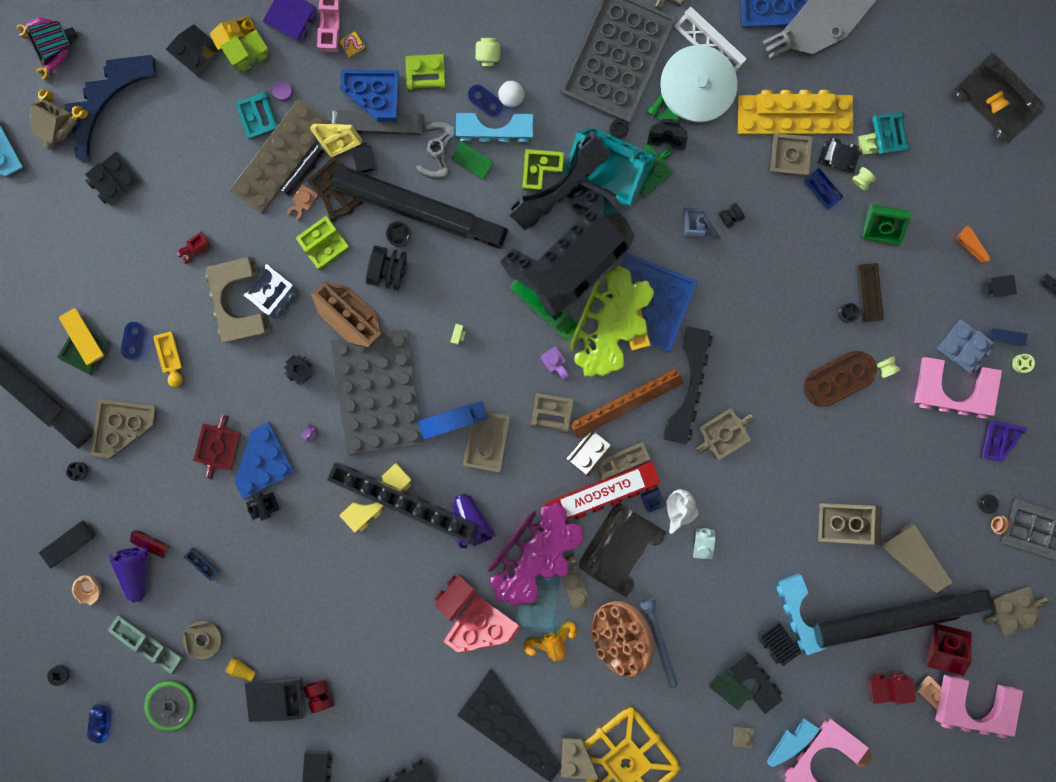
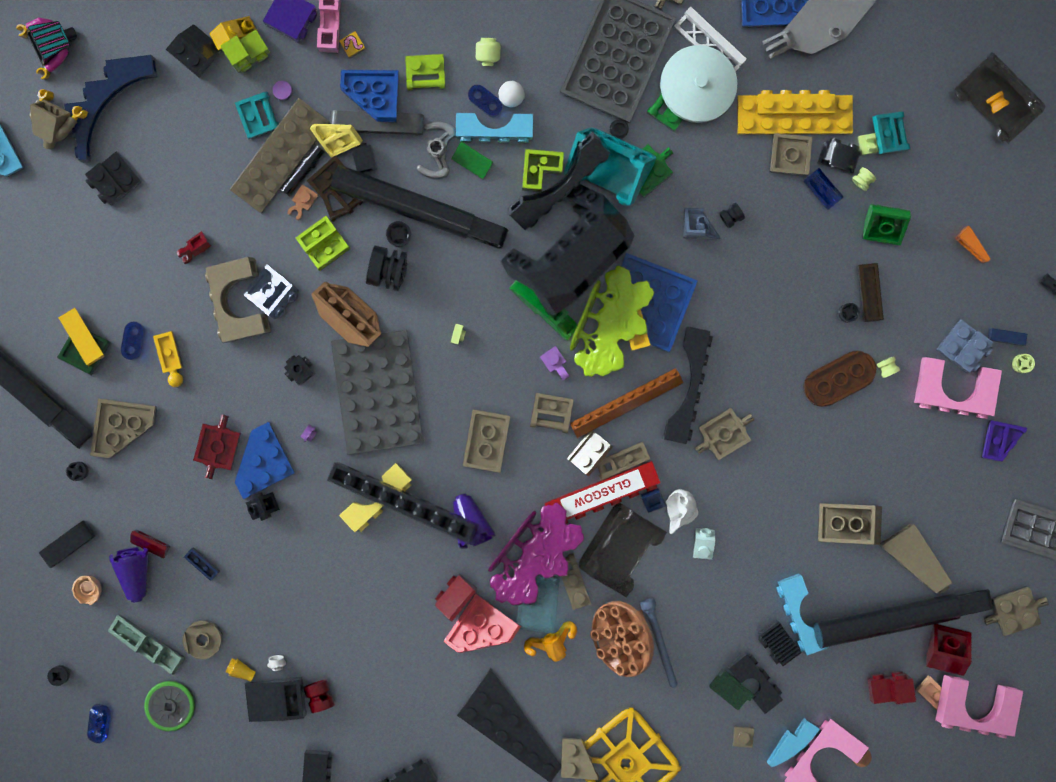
(276, 662): none -> white plate
(452, 420): blue arch -> none
(668, 132): black cylinder -> none
(988, 504): black plate -> none
(1000, 525): nougat plate -> none
(1001, 286): black brick -> none

